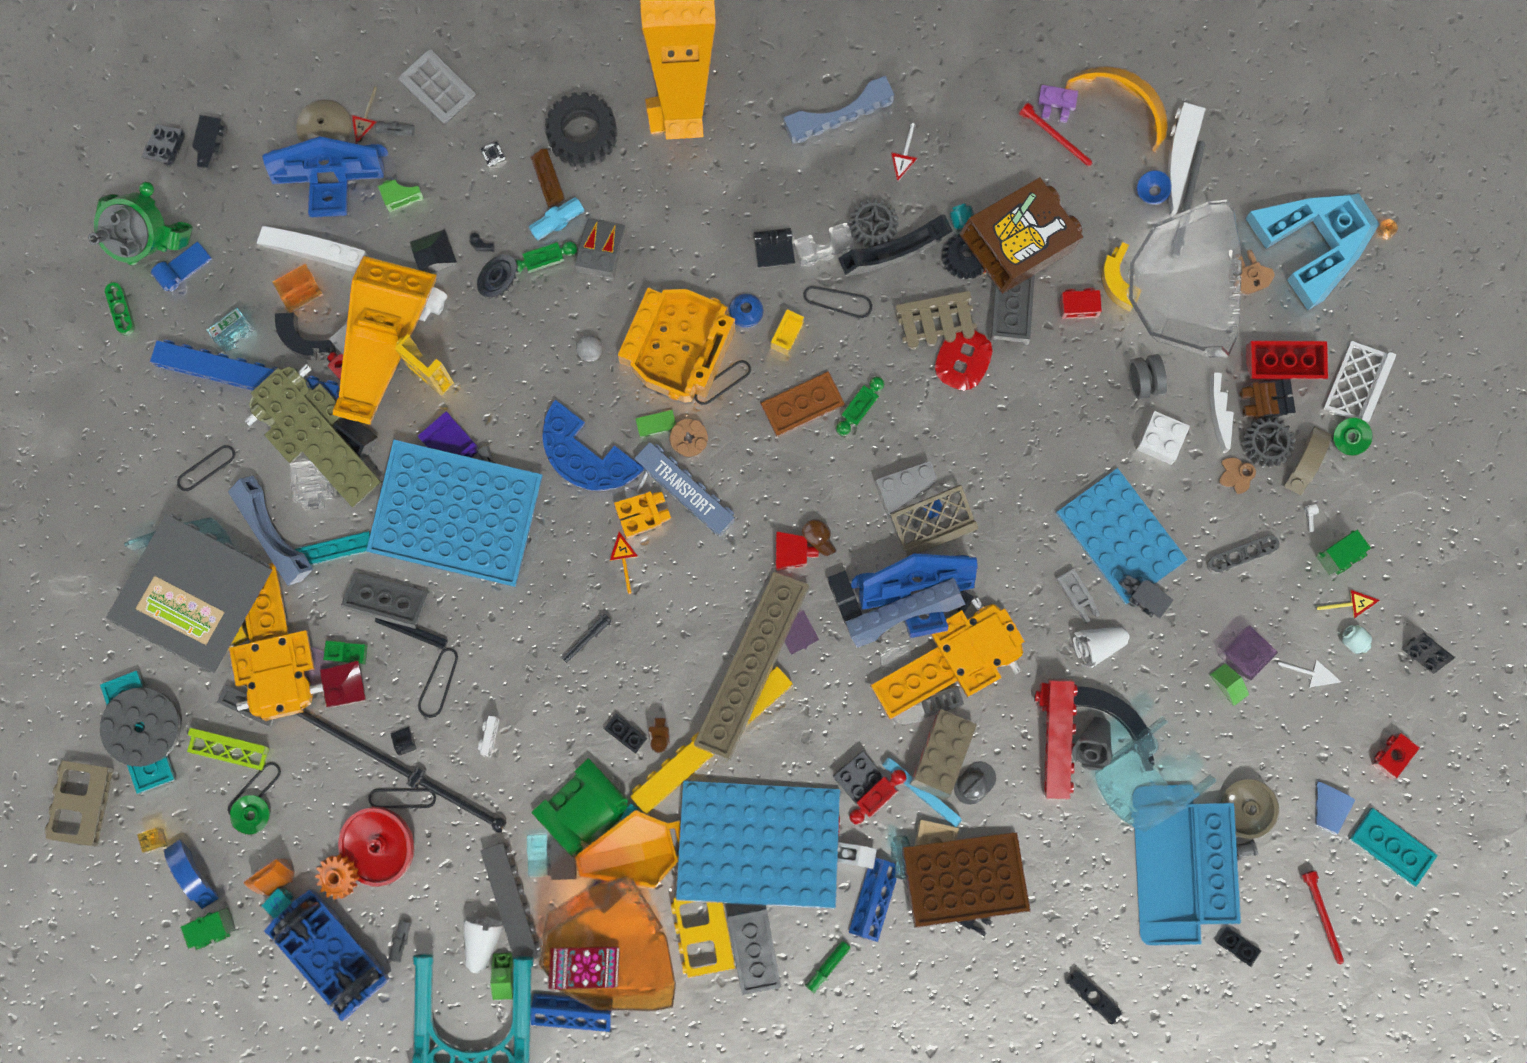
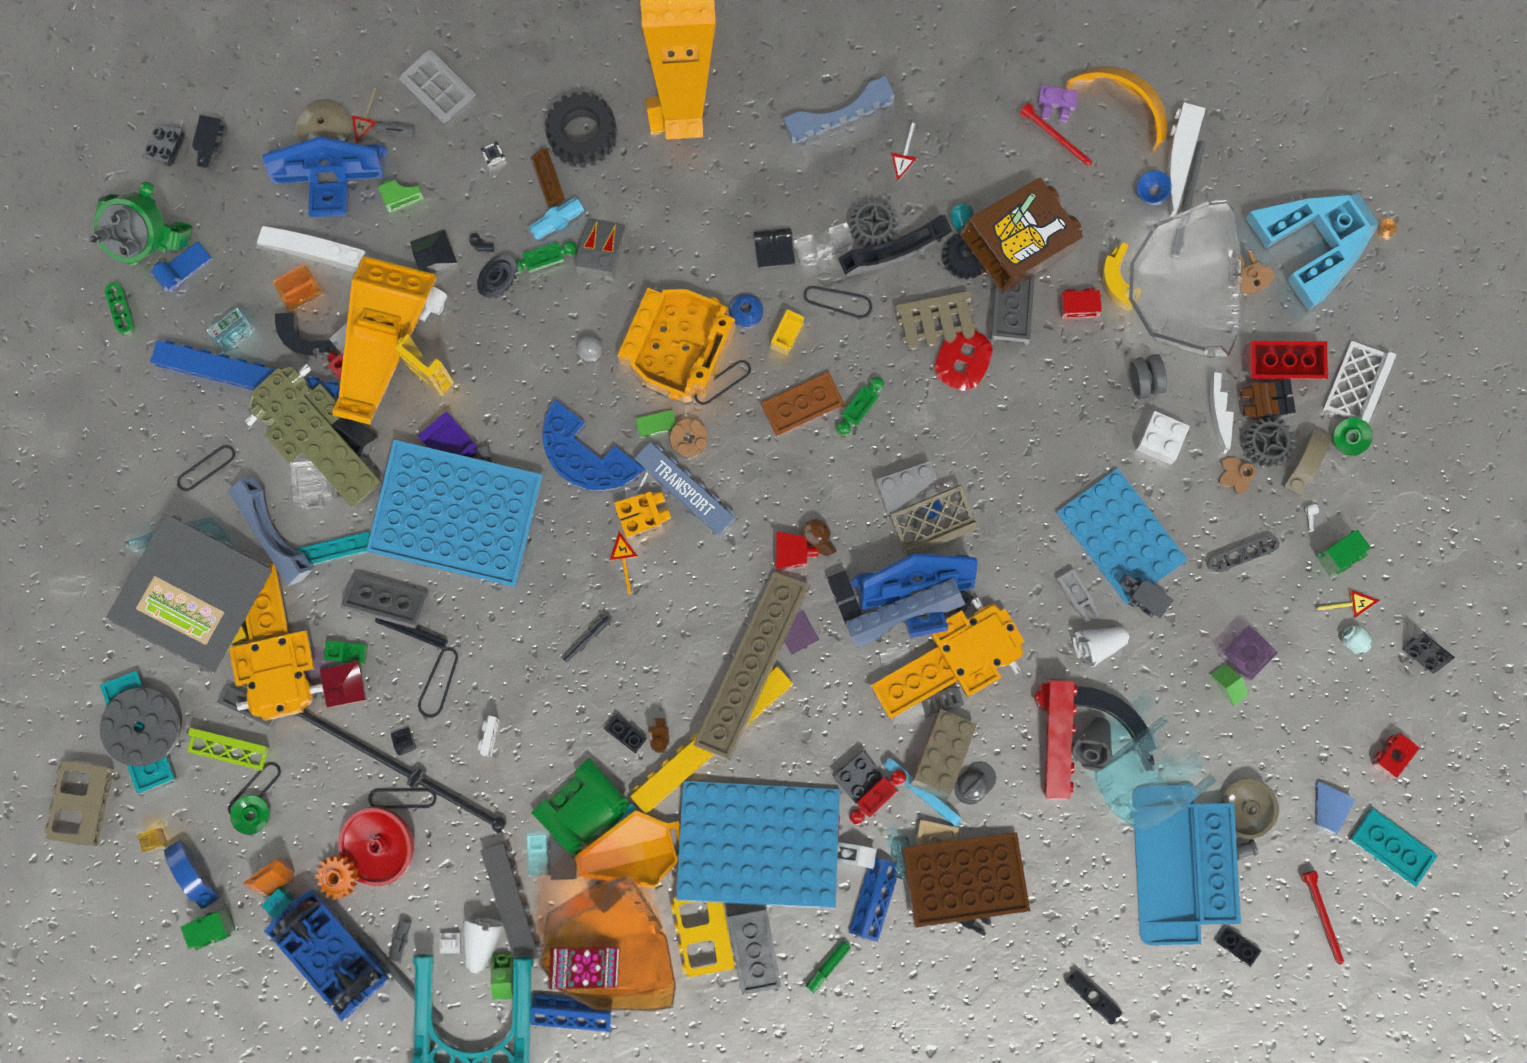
(393, 972): none -> dark grey bar
(450, 943): none -> white tile
(1320, 675): white piece -> none

